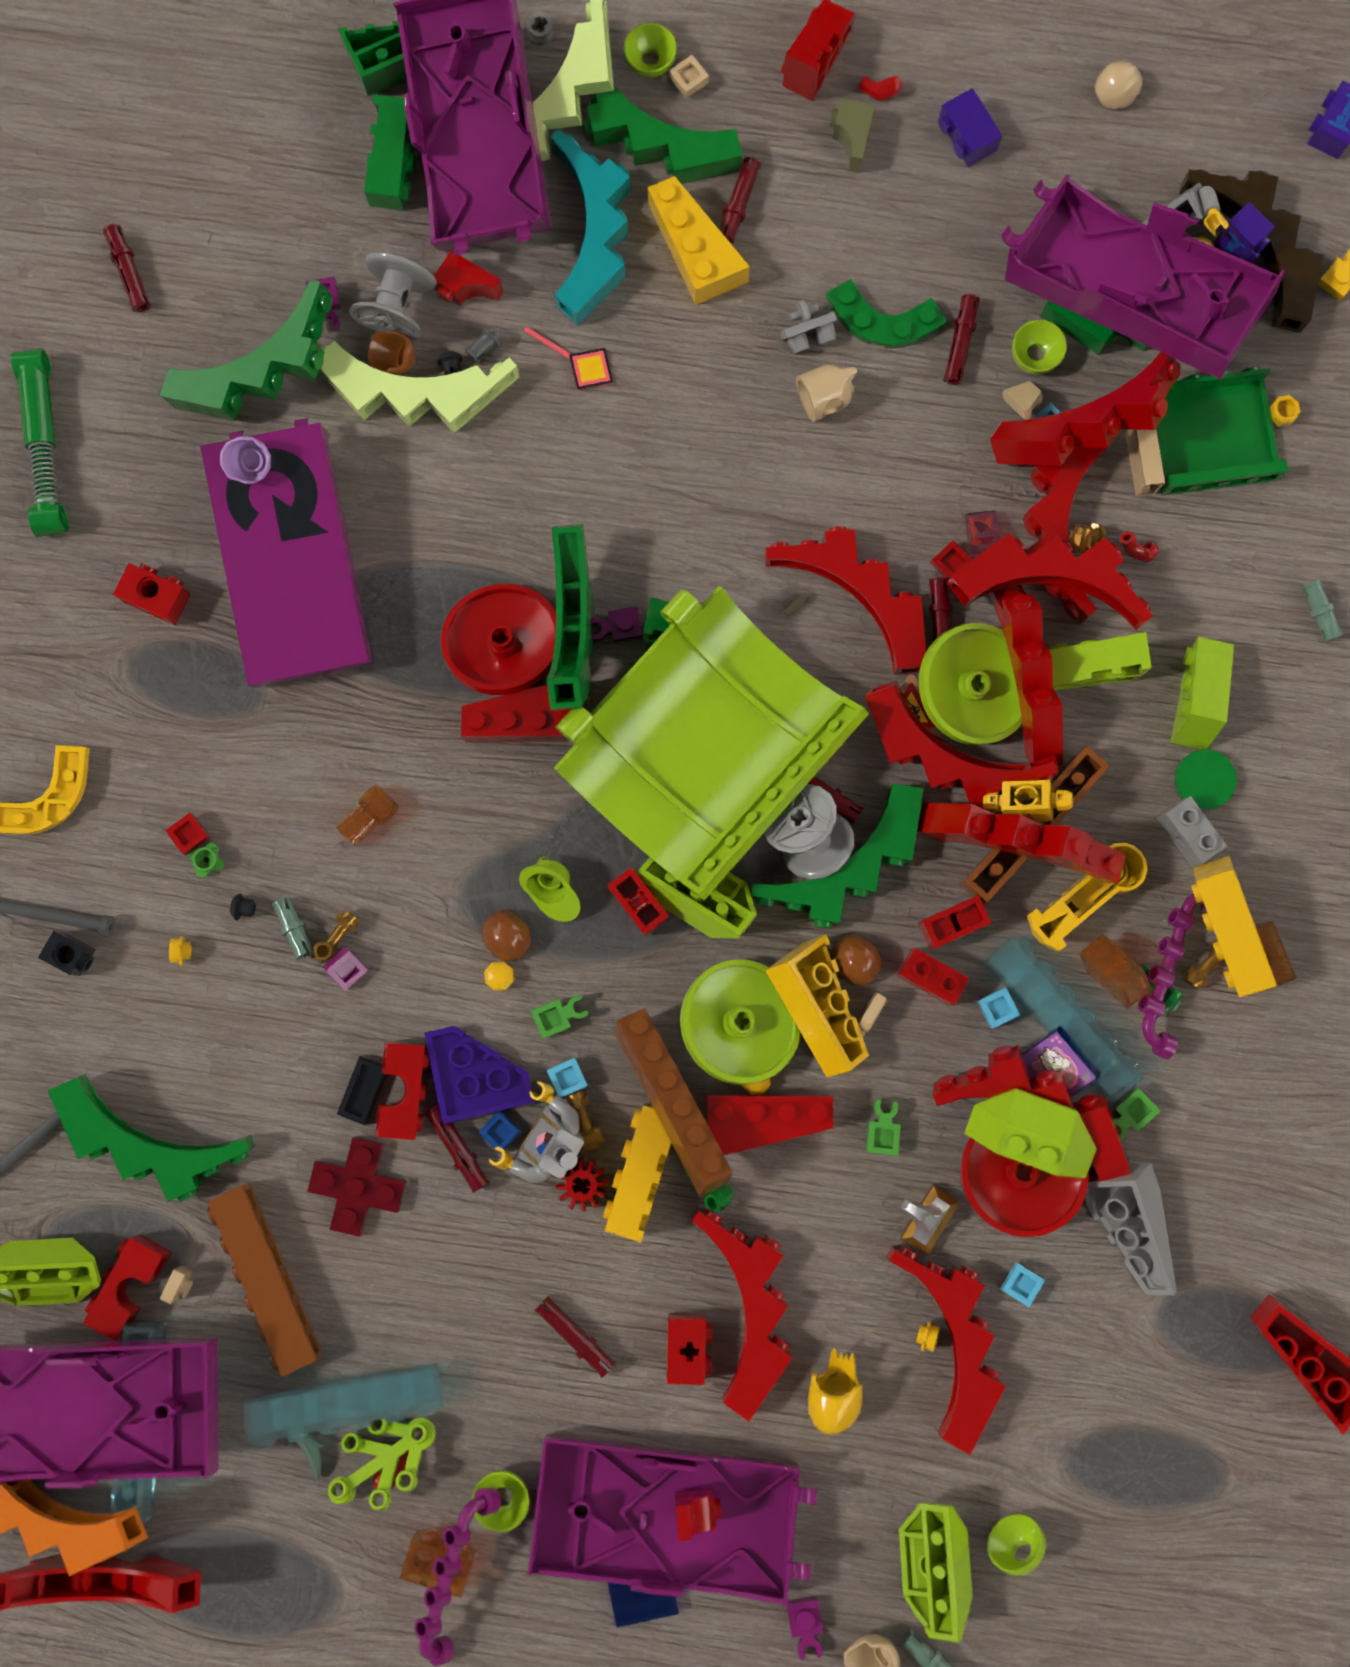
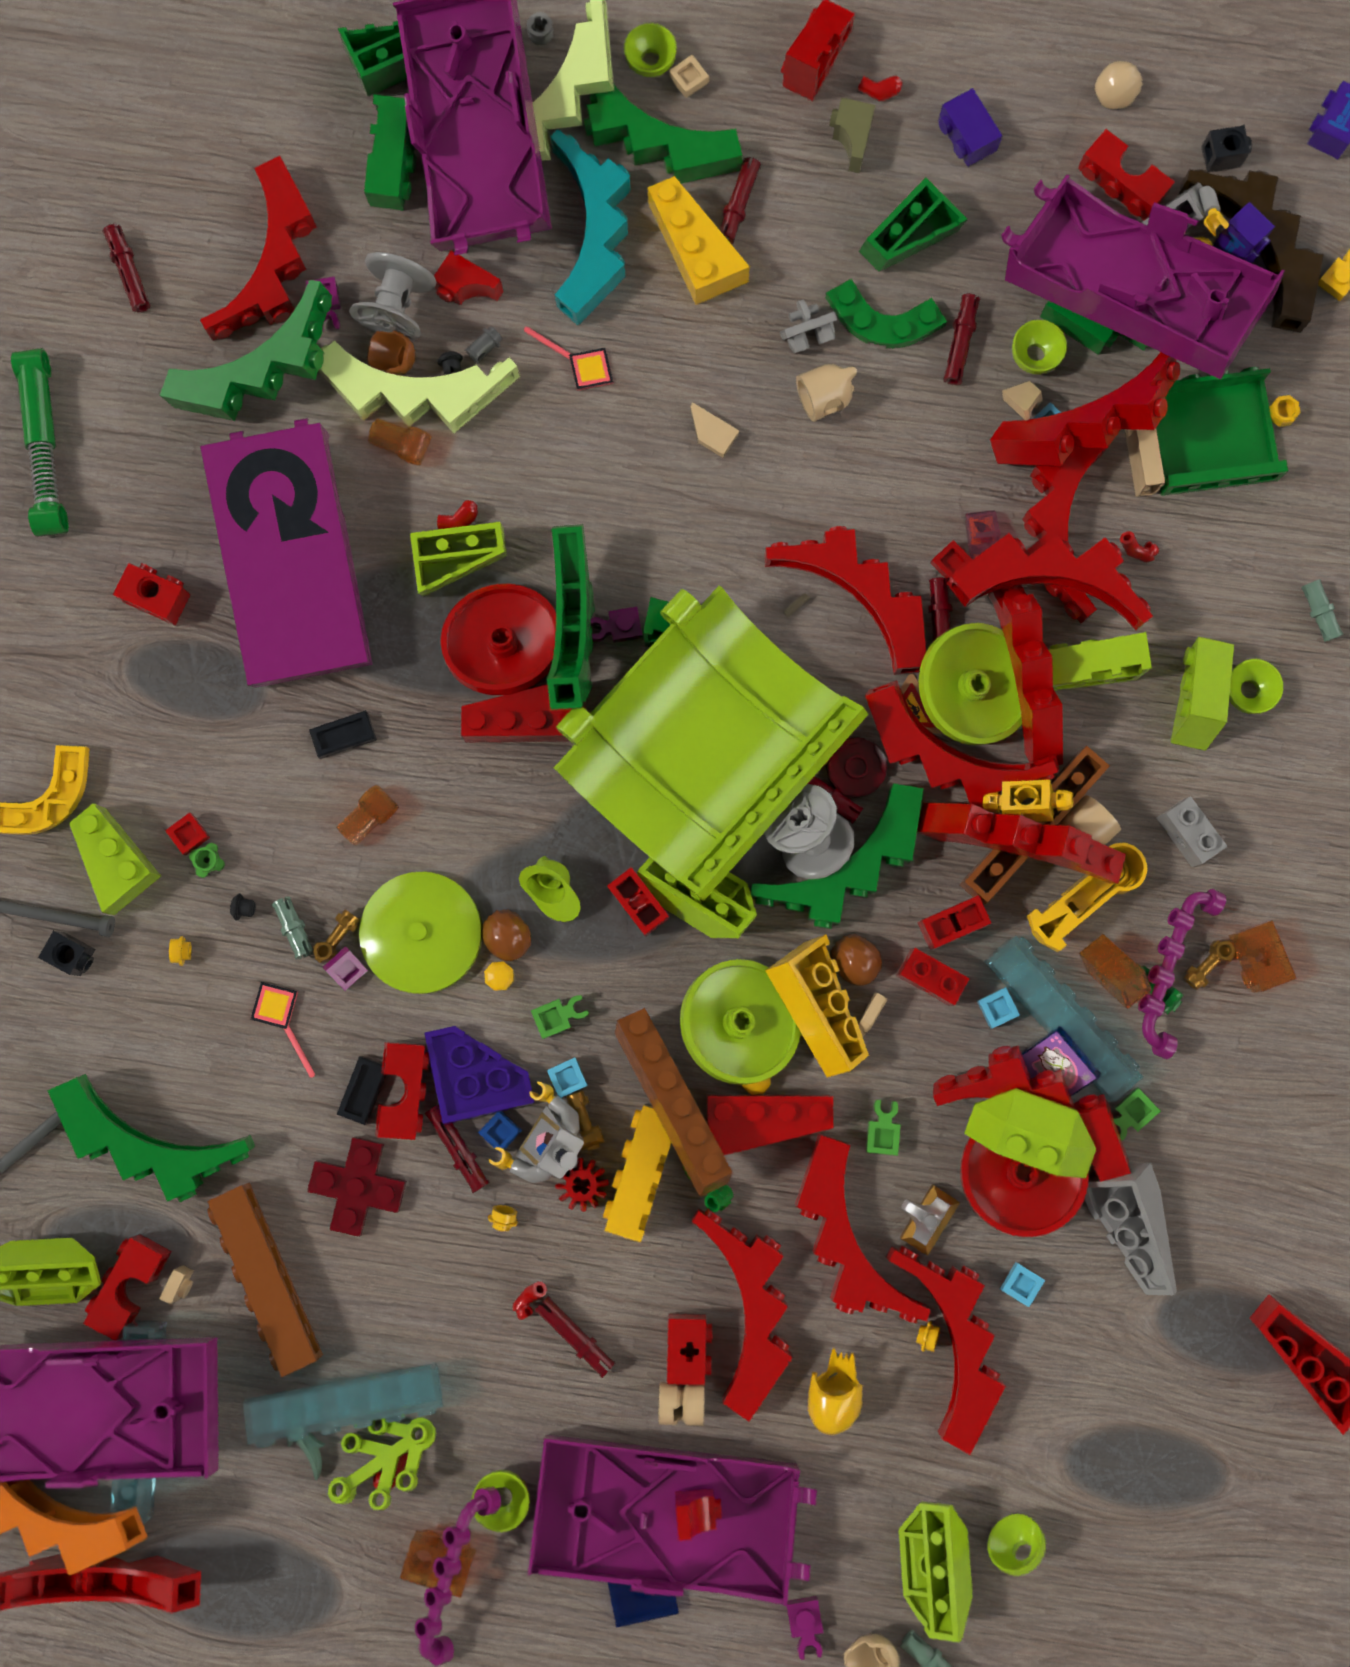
(111, 859): none -> lime wedge
(245, 460): lavender hair -> none
(275, 1007): none -> piece
(279, 261): none -> red arch
(342, 734): none -> black tile
(407, 443): none -> clear orange piece
(420, 932): none -> lime dish
(454, 553): none -> lime wedge
(463, 517): none -> red arm
(503, 1217): none -> yellow plate
(529, 1294): none -> red arm
(681, 1404): none -> tan wheel
(712, 431): none -> tan tile
(856, 1280): none -> red arch
(857, 767): none -> dark red tile
(912, 227): none -> green wedge
(1086, 536): pearl gold bar -> none
(1092, 819): none -> tan piece
(1136, 192): none -> red arch
(1206, 778): green tile -> none
(1220, 158): none -> black brick
(1233, 927): yellow wedge -> none
(1264, 677): none -> lime piece

